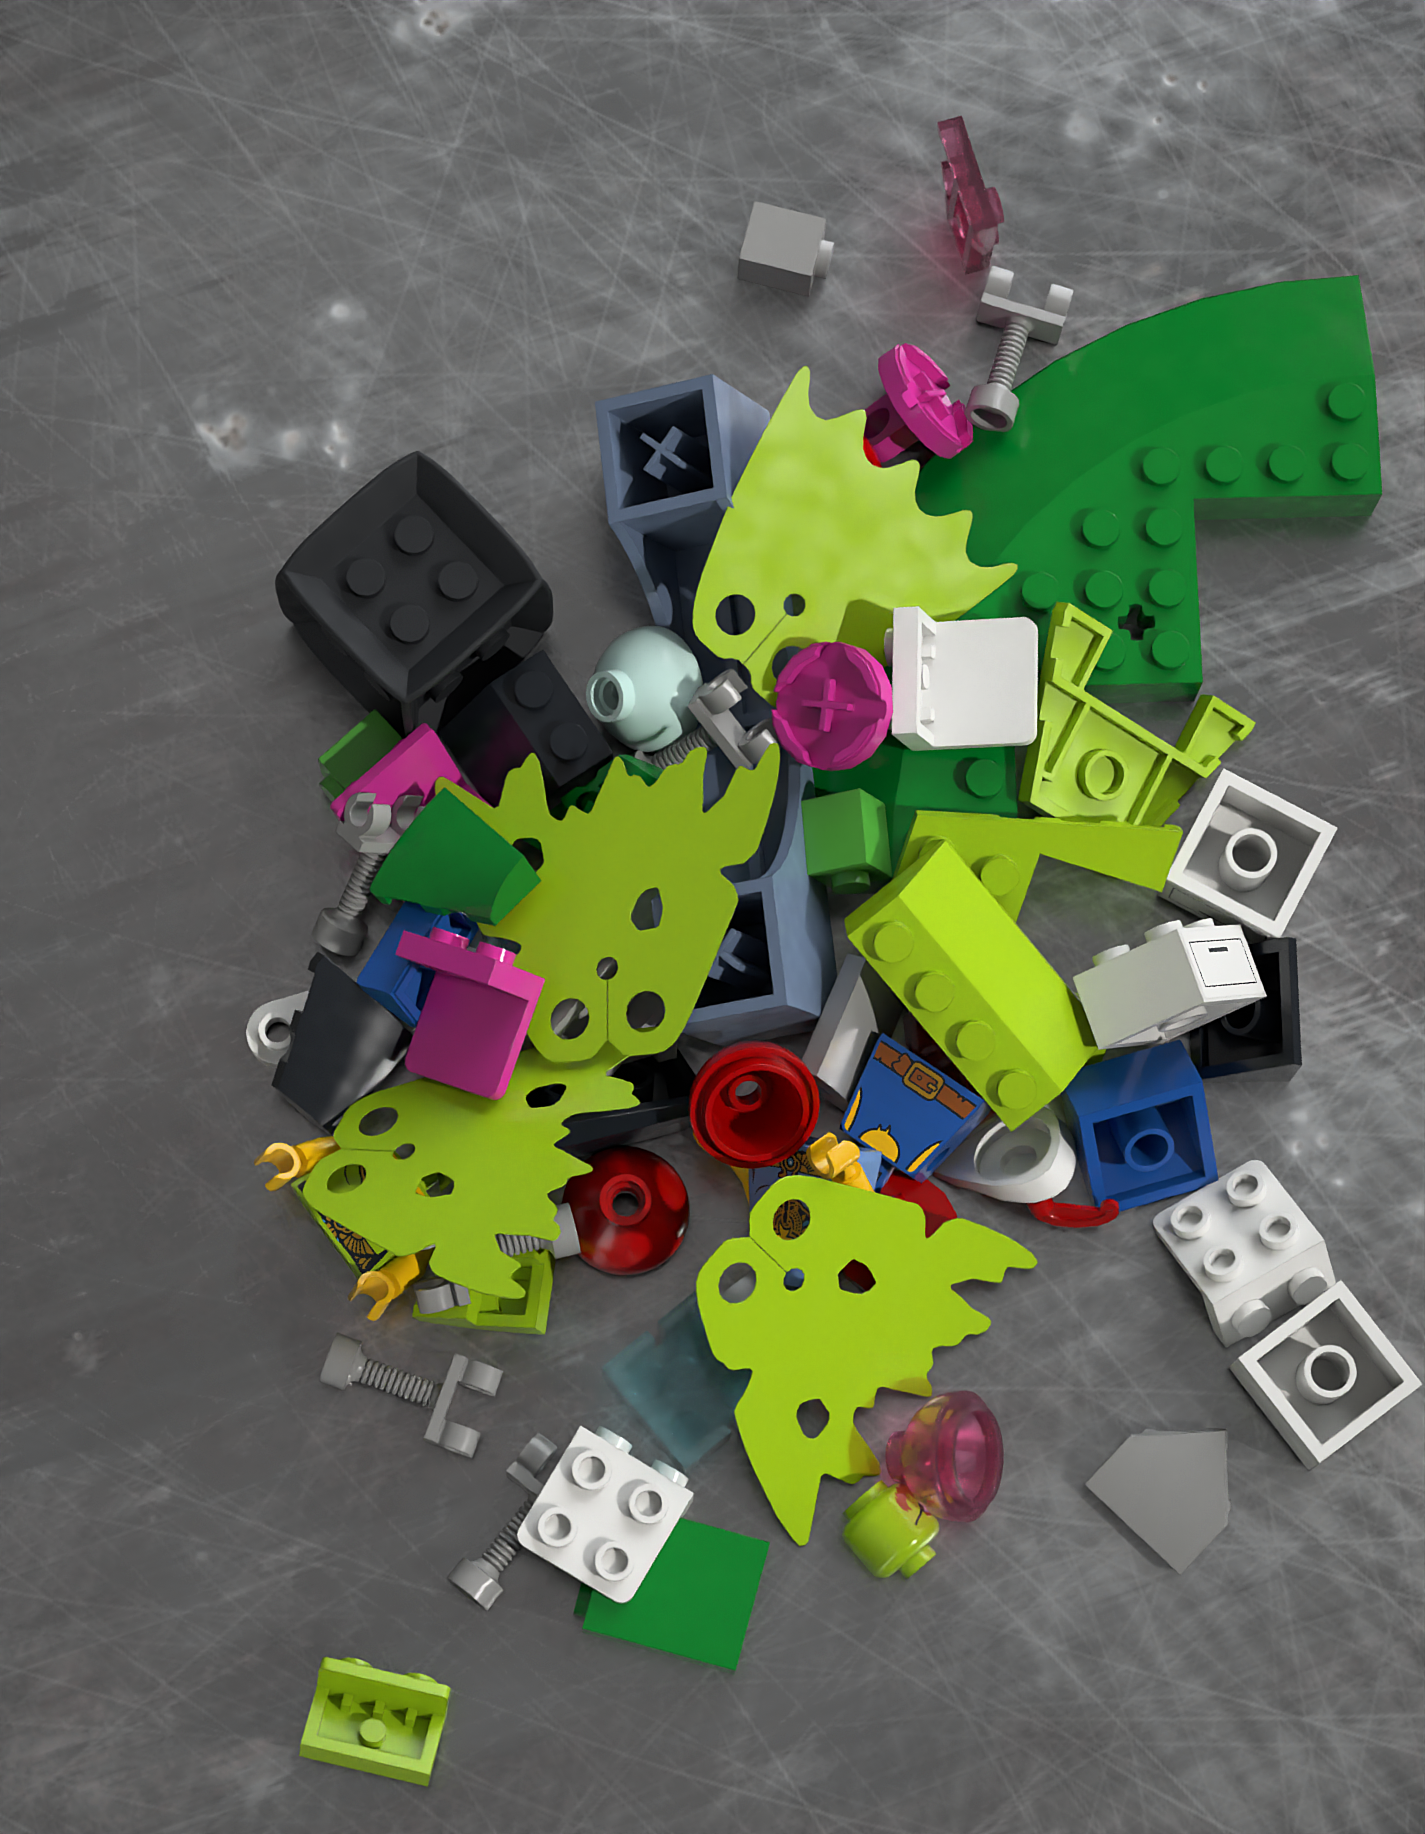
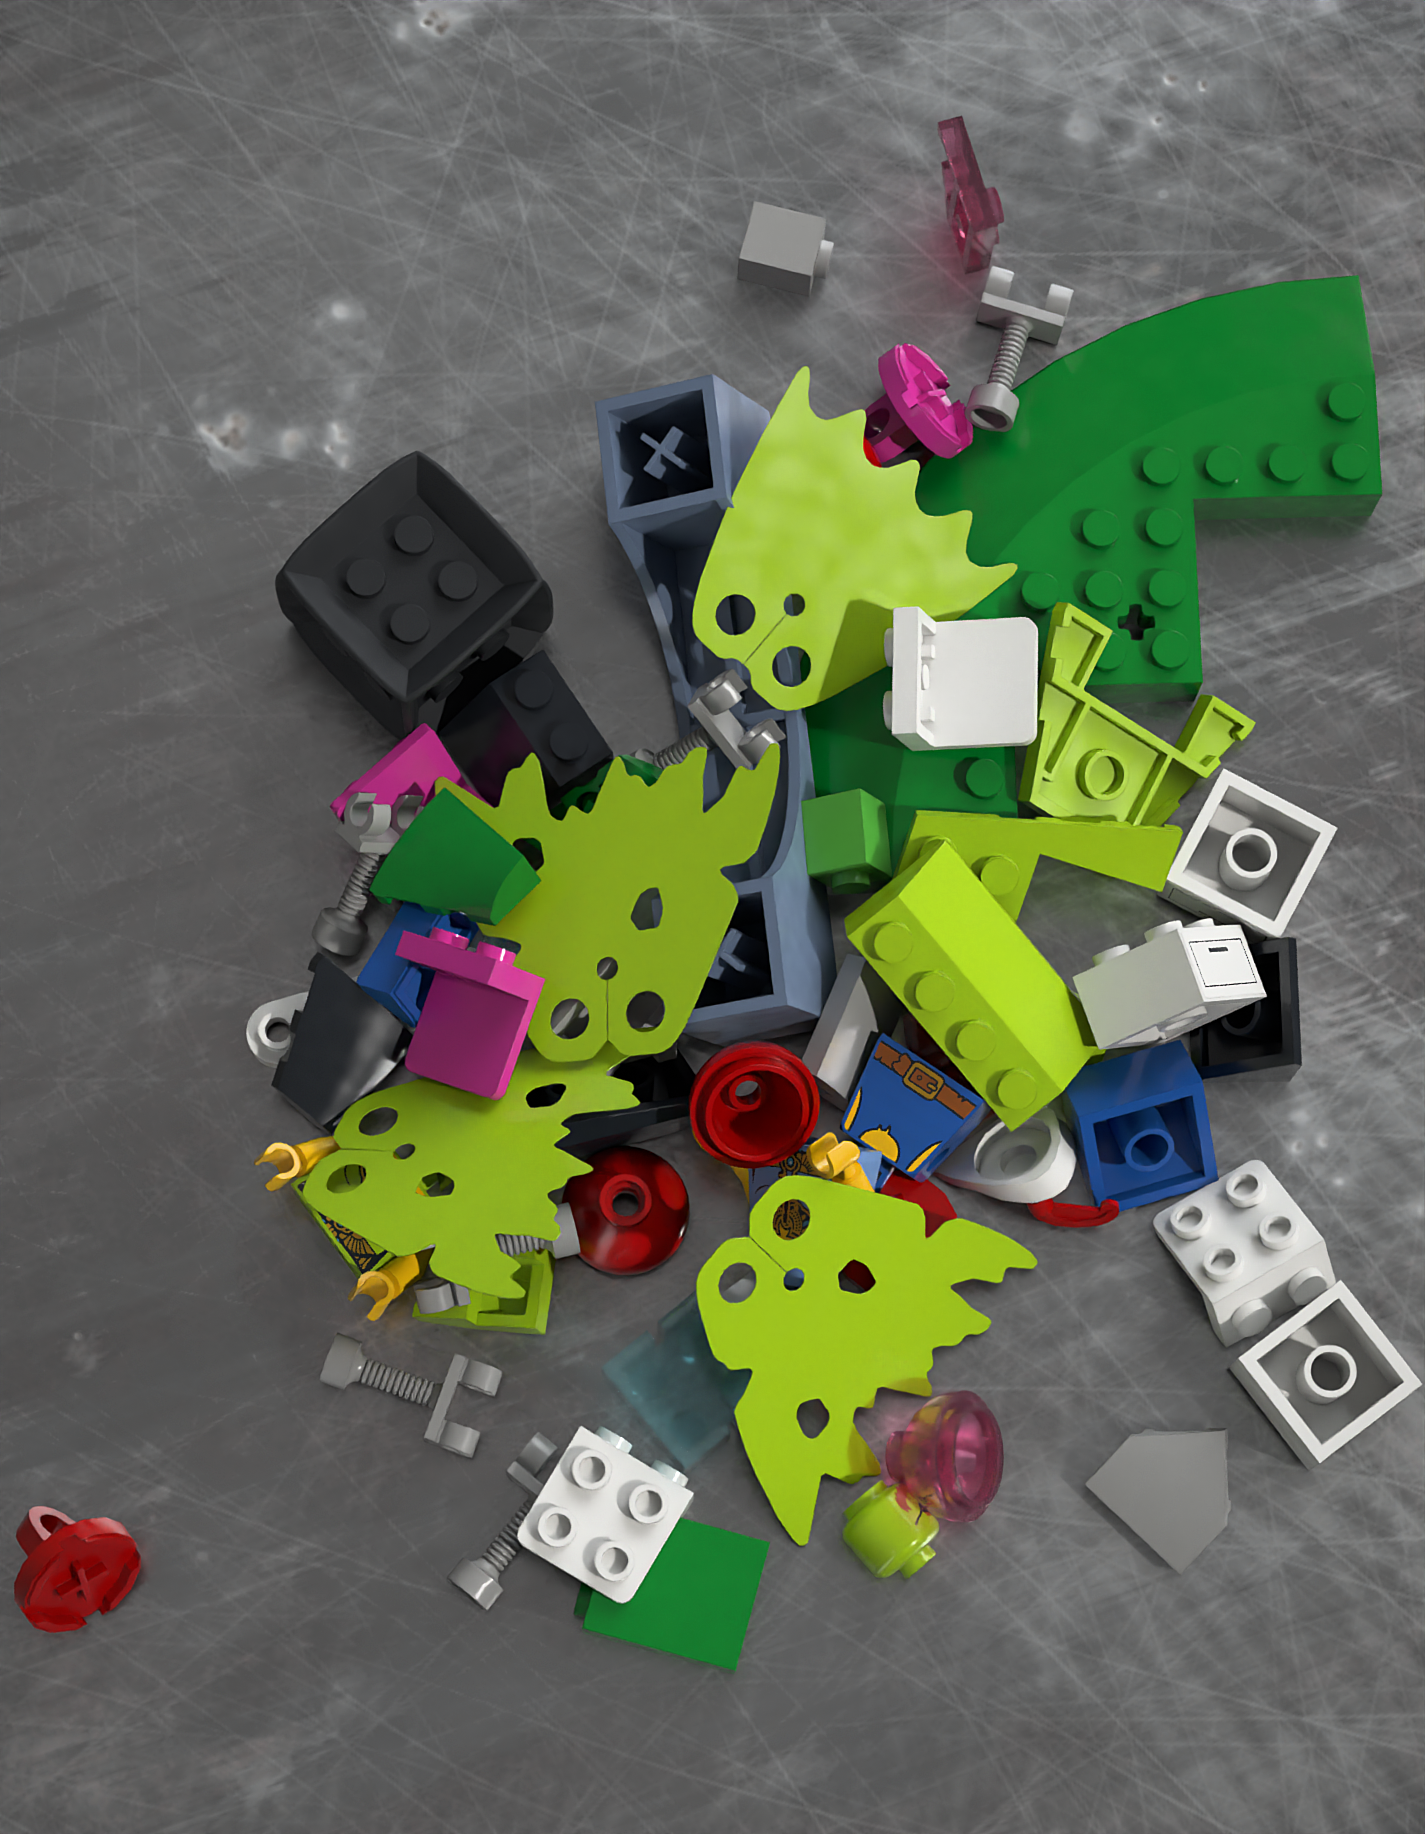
(72, 1568): none -> red tile
(356, 753): bright green brick -> none
(375, 1720): lime bracket -> none
(645, 688): light aqua piece -> none
(832, 706): dark pink tile -> none

